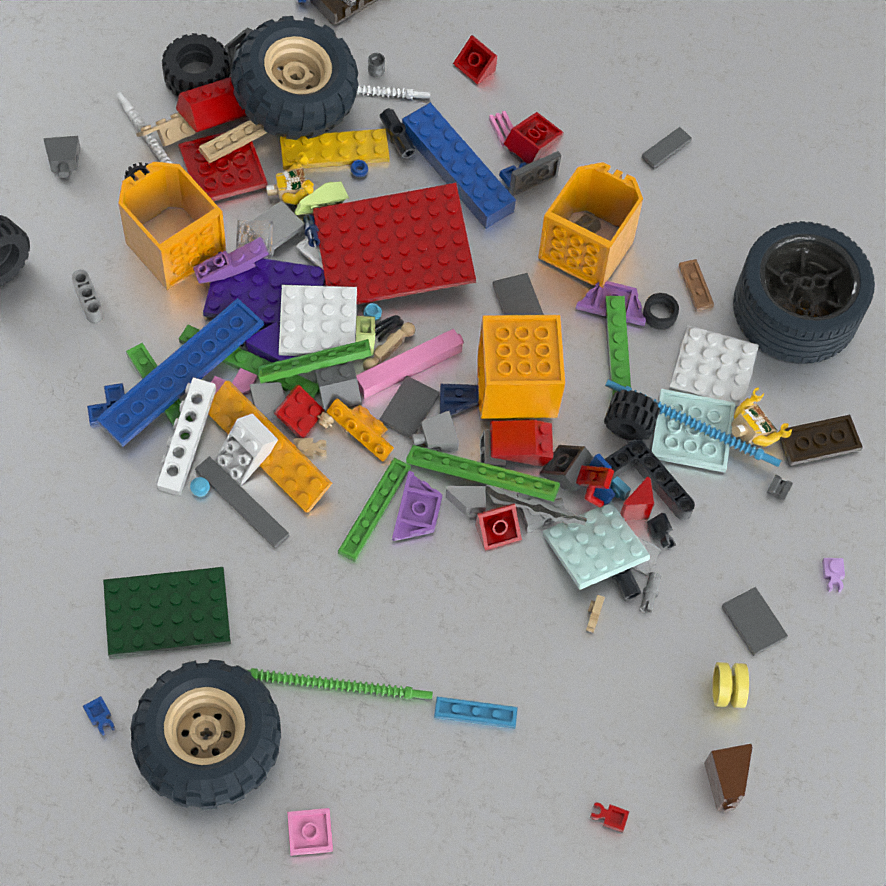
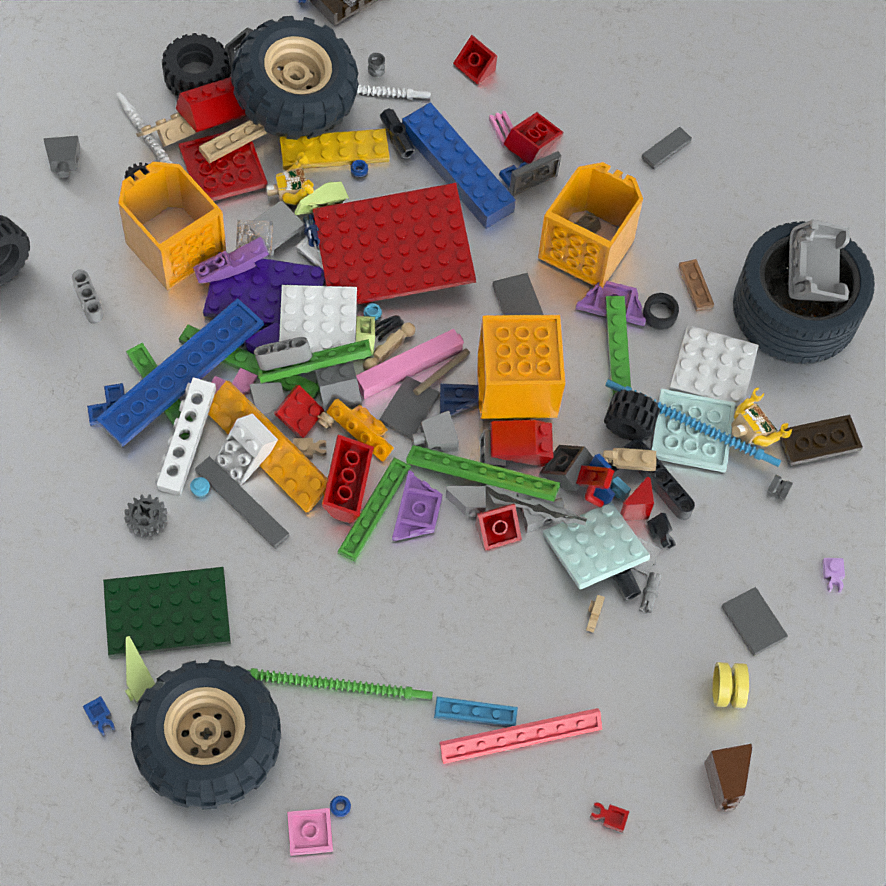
(137, 674): none -> yellowish green slope
(140, 522): none -> dark grey gear
(283, 353): none -> light grey beam
(340, 800): none -> blue plate
(347, 479): none -> red slope
(439, 373): none -> dark tan bar
(520, 735): none -> coral plate
(631, 459): none -> tan hinge
(815, 261): none -> light grey windscreen

